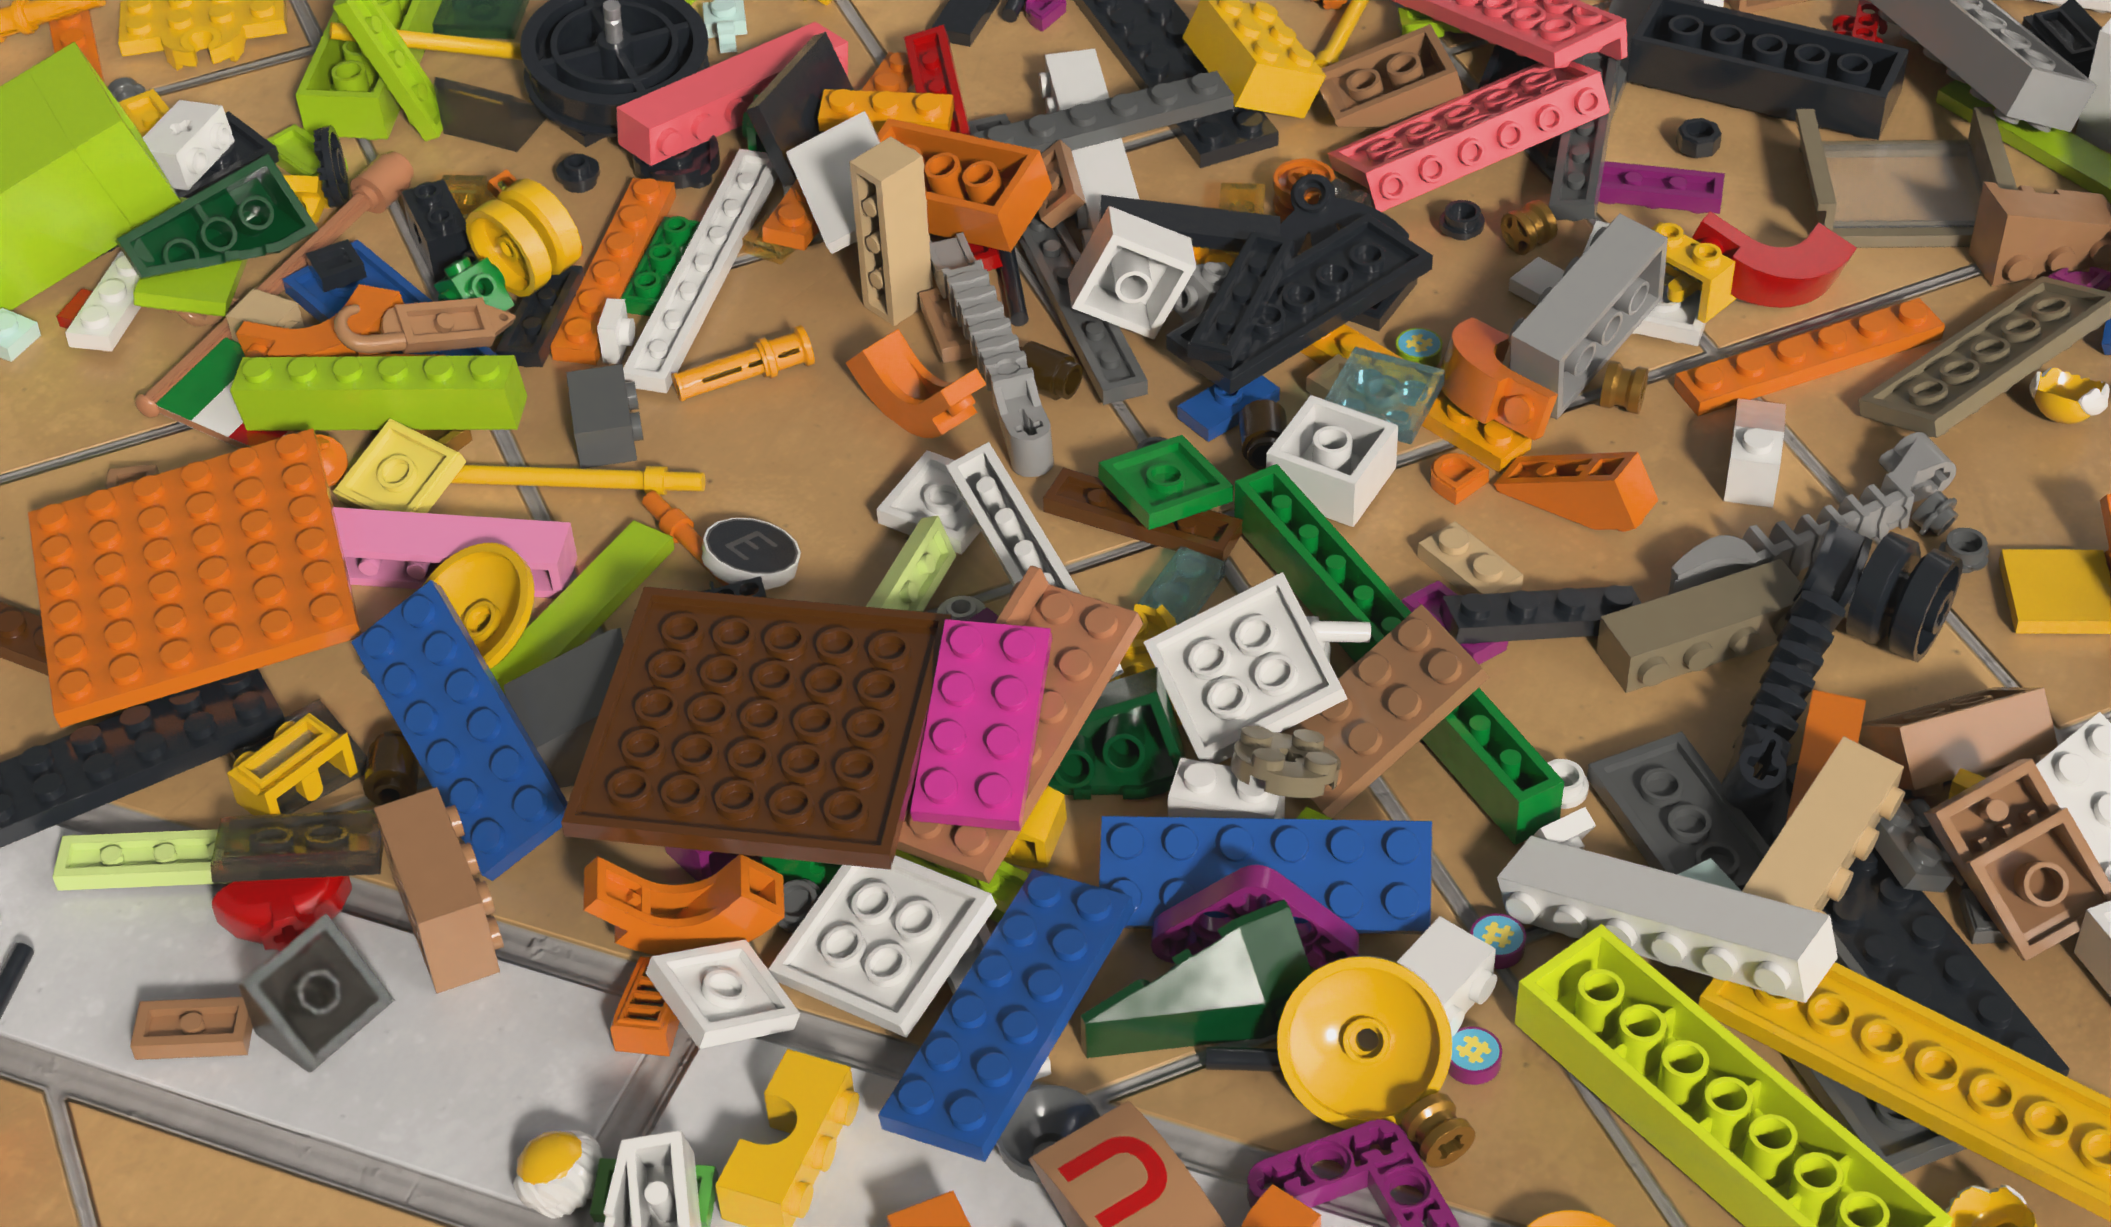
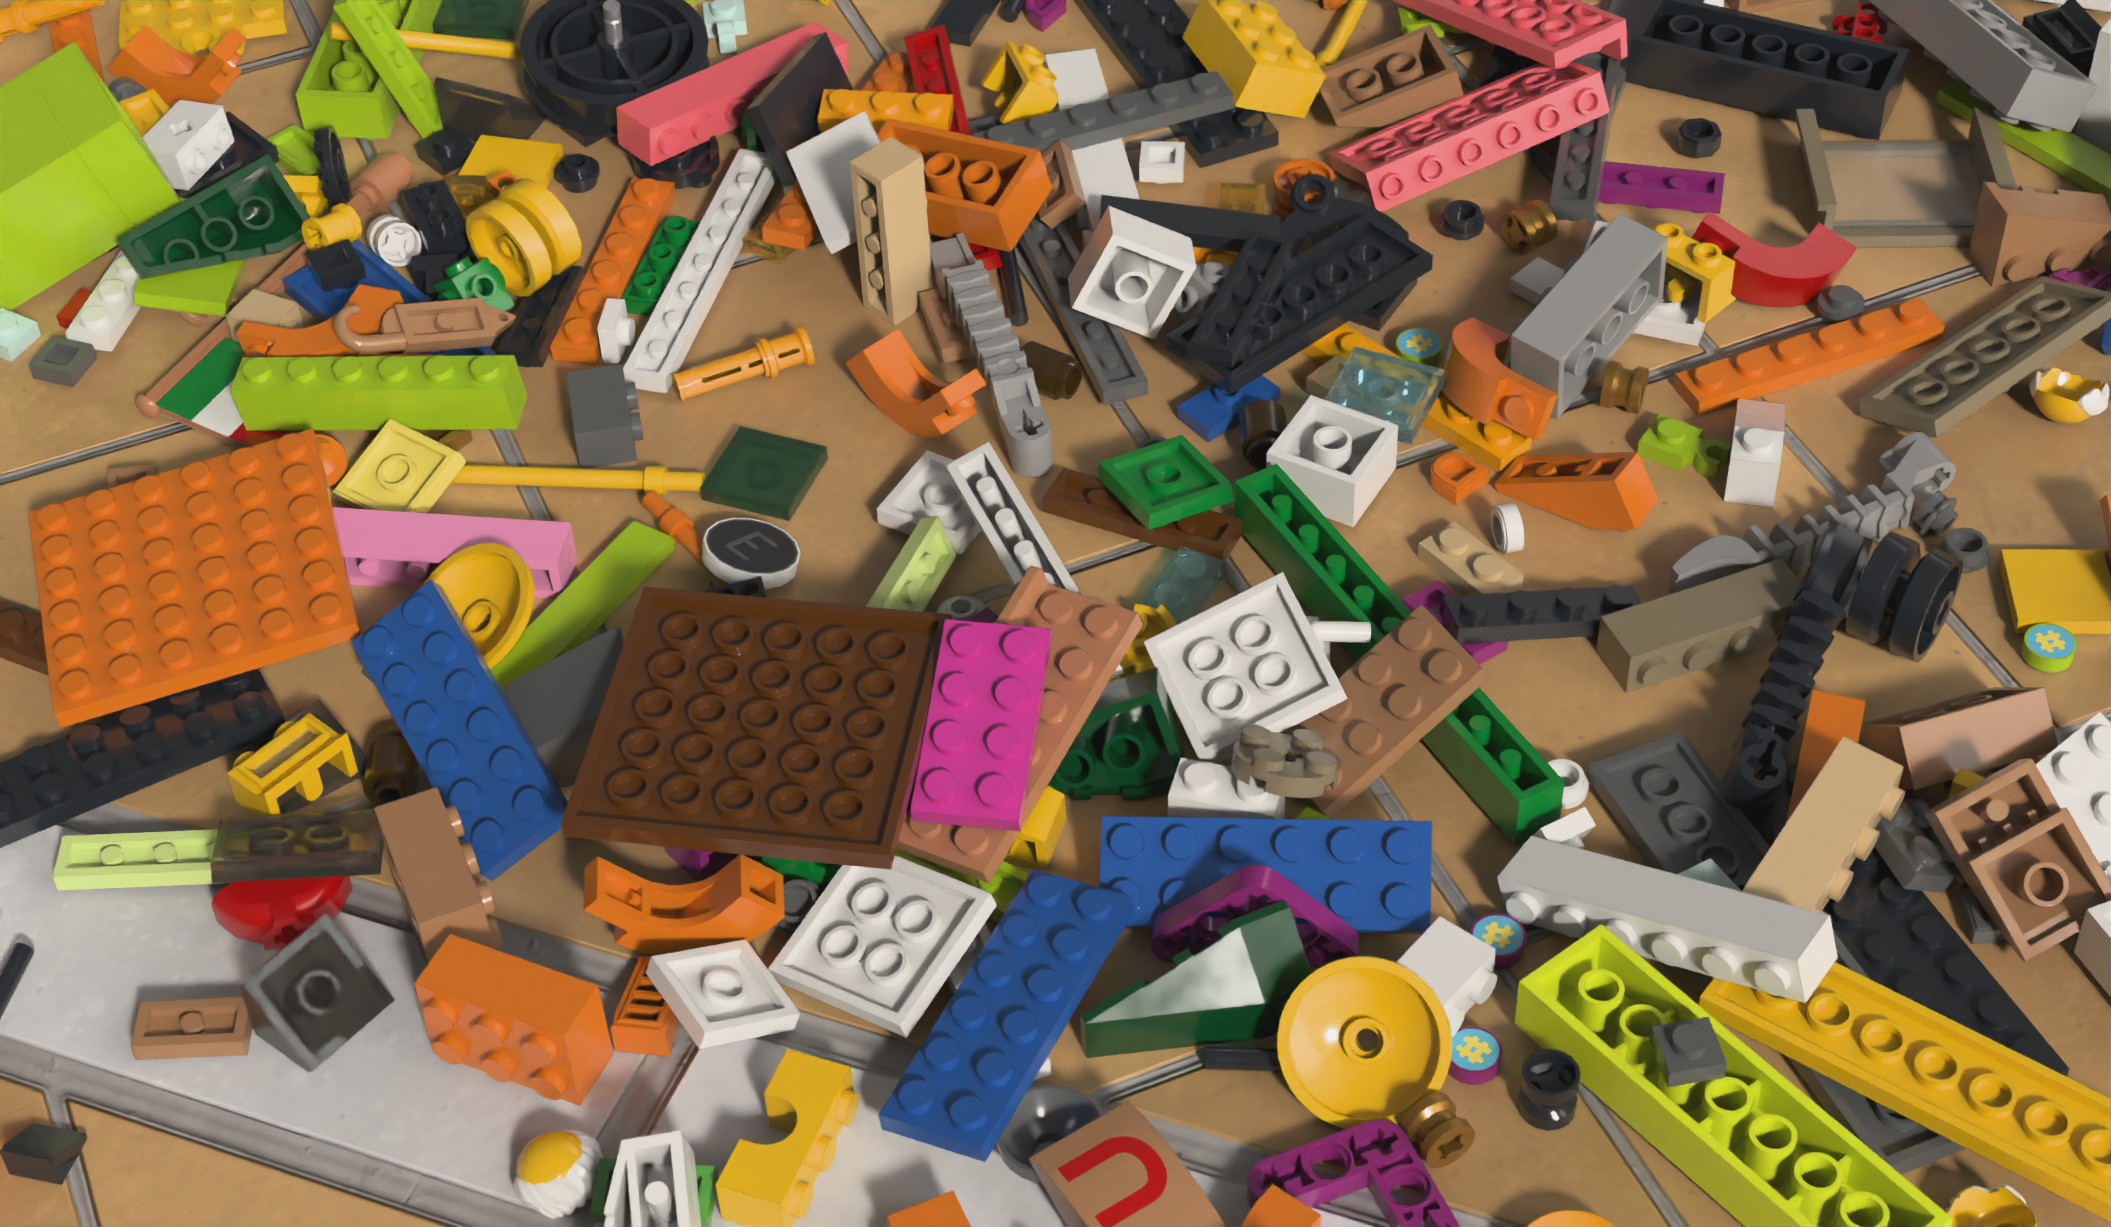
(43, 1152): none -> black slope
(62, 361): none -> dark grey plate
(176, 73): none -> orange arch
(332, 228): none -> yellow bush
(398, 246): none -> white wheel
(429, 270): none -> black tile
(445, 150): none -> black plate
(514, 1019): none -> orange brick
(520, 157): none -> yellow tile
(764, 473): none -> clear green tile
(1021, 82): none -> yellow window
(1162, 162): none -> white plate
(1507, 528): none -> white tile
(1549, 1089): none -> black wheel
(1679, 443): none -> lime plate
(1688, 1052): none -> dark grey plate
(1840, 304): none -> dark grey plate
(2049, 647): none -> tile

